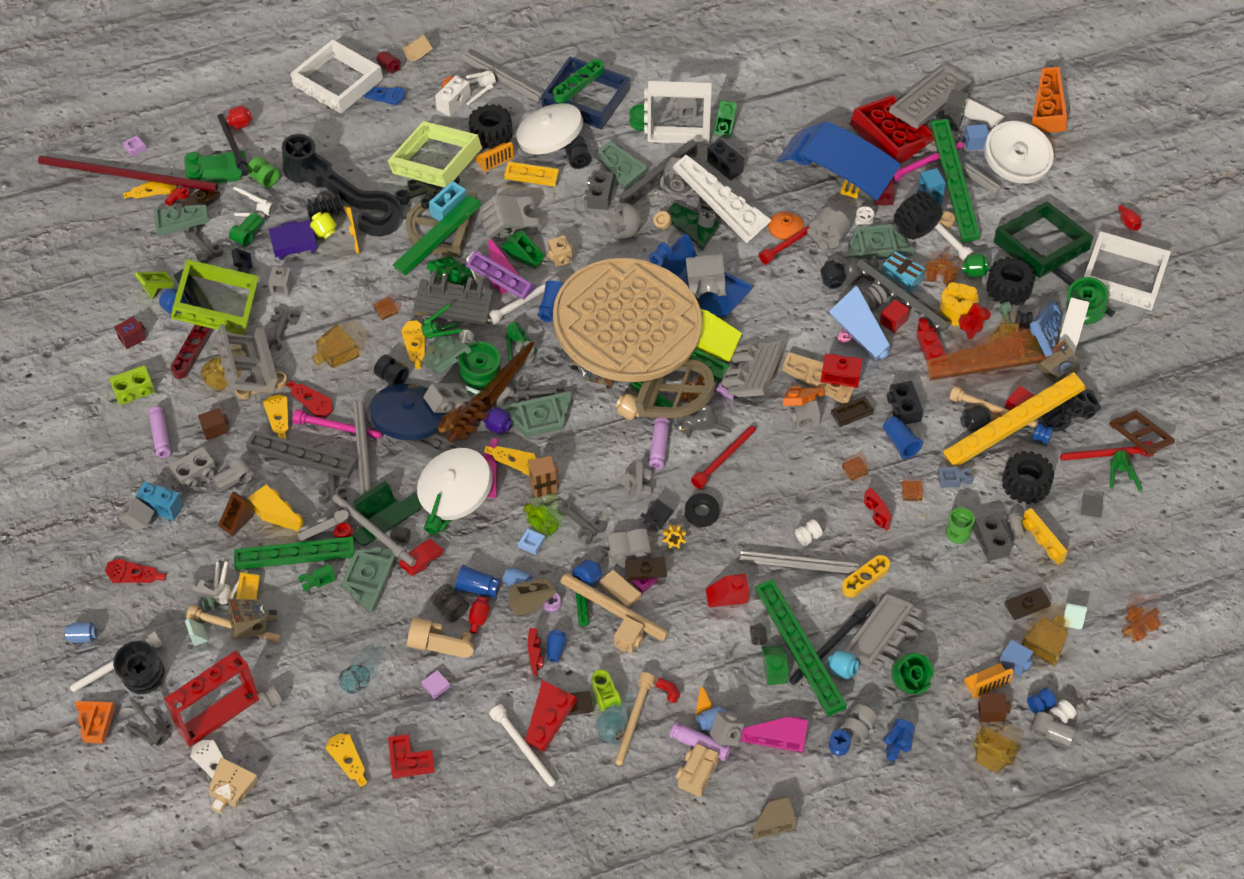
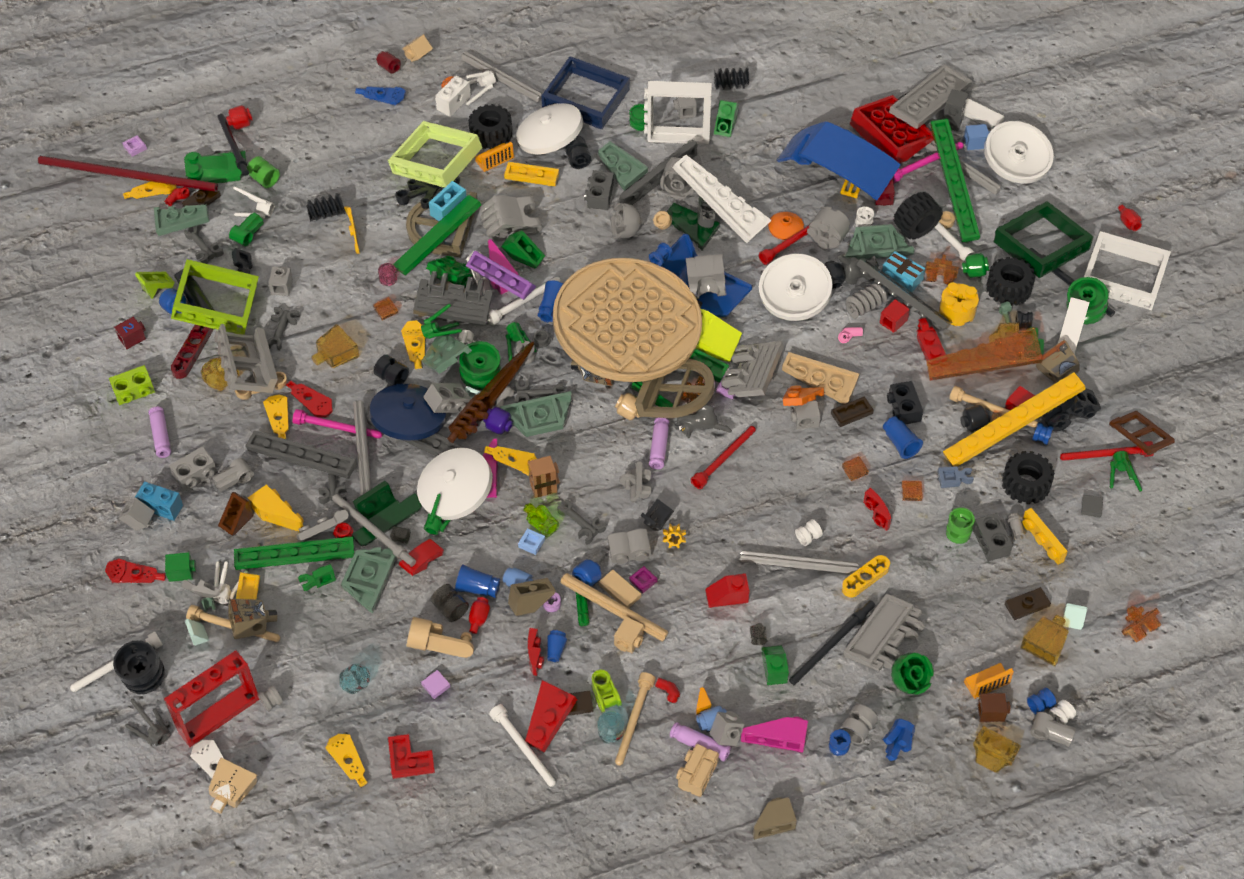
(81, 632): medium blue brick -> none
(95, 720): orange wing -> none
(179, 567): none -> green brick
(213, 423): reddish brown brick -> none
(292, 238): dark purple piece -> none
(305, 165): black piece -> none
(323, 225): neon yellow head -> none
(371, 71): white window -> none
(387, 274): none -> clear pink wheel
(449, 421): clear orange tile -> none
(541, 339): none -> dark grey plate
(560, 251): tan brick -> none
(566, 92): green beam -> none
(645, 568): dark brown plate -> none
(702, 499): black tyre -> none
(725, 159): black brick -> none
(731, 78): none -> black piece
(795, 287): none -> white dish
(800, 648): green plate -> none
(841, 370): red brick -> none
(843, 664): medium azure head -> none
(858, 321): light blue slope -> none
(932, 183): dark azure brick -> none
(973, 320): red hips -> none
(1016, 657): medium blue brick -> none
(1045, 326): medium blue wing -> none
(1050, 103): orange wedge -> none

